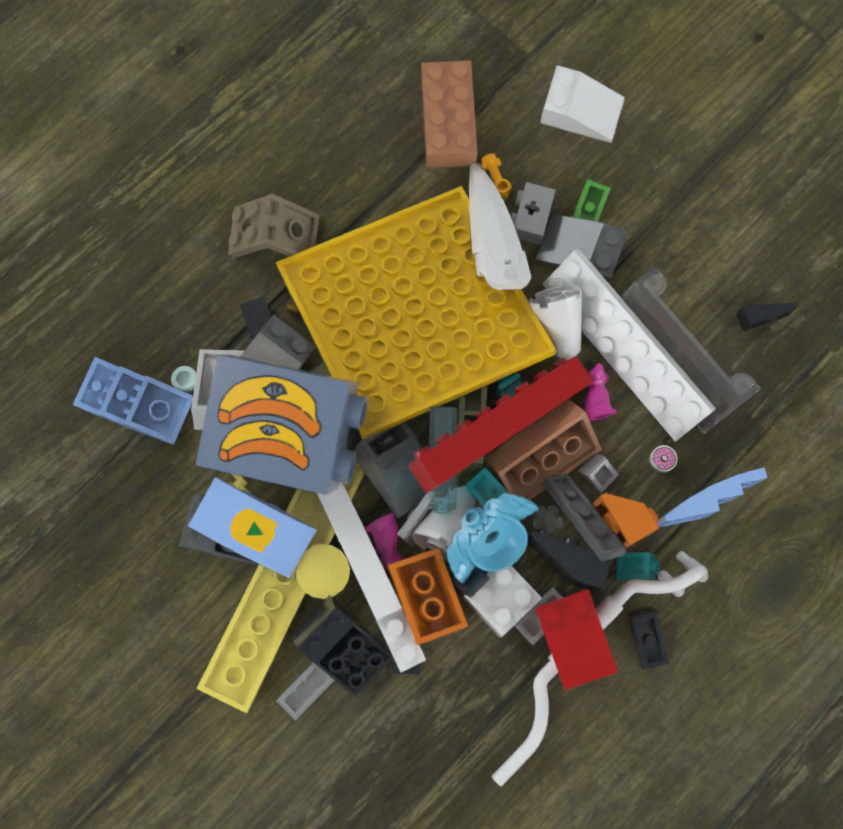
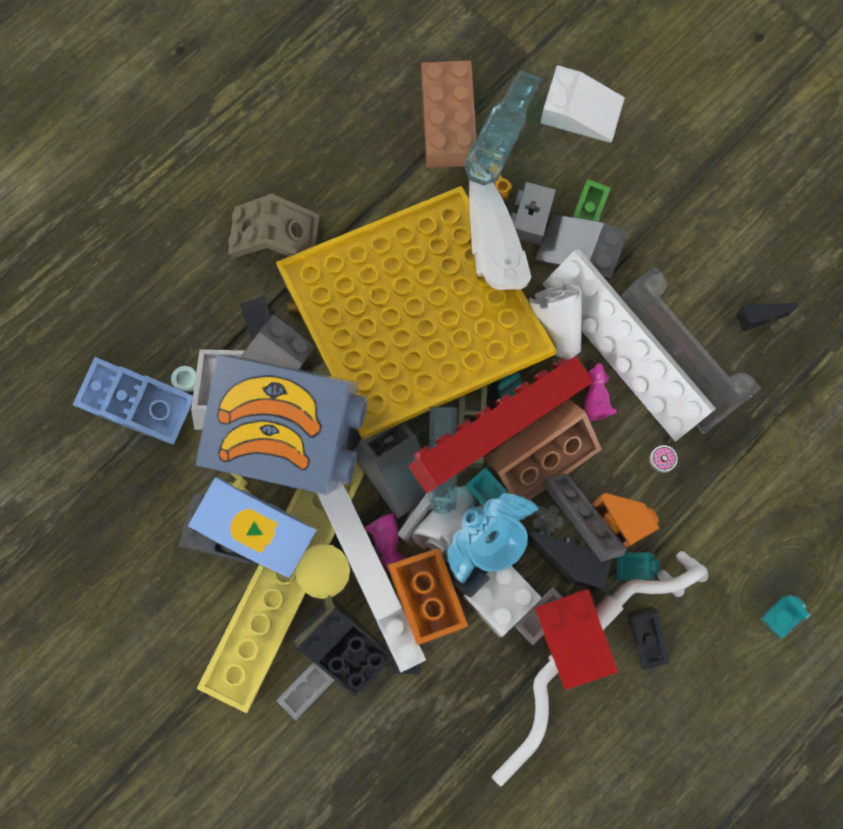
(501, 130): none -> clear light blue piece
(598, 472): light grey slope -> none
(706, 502): light blue slope -> none
(785, 615): none -> teal bracket

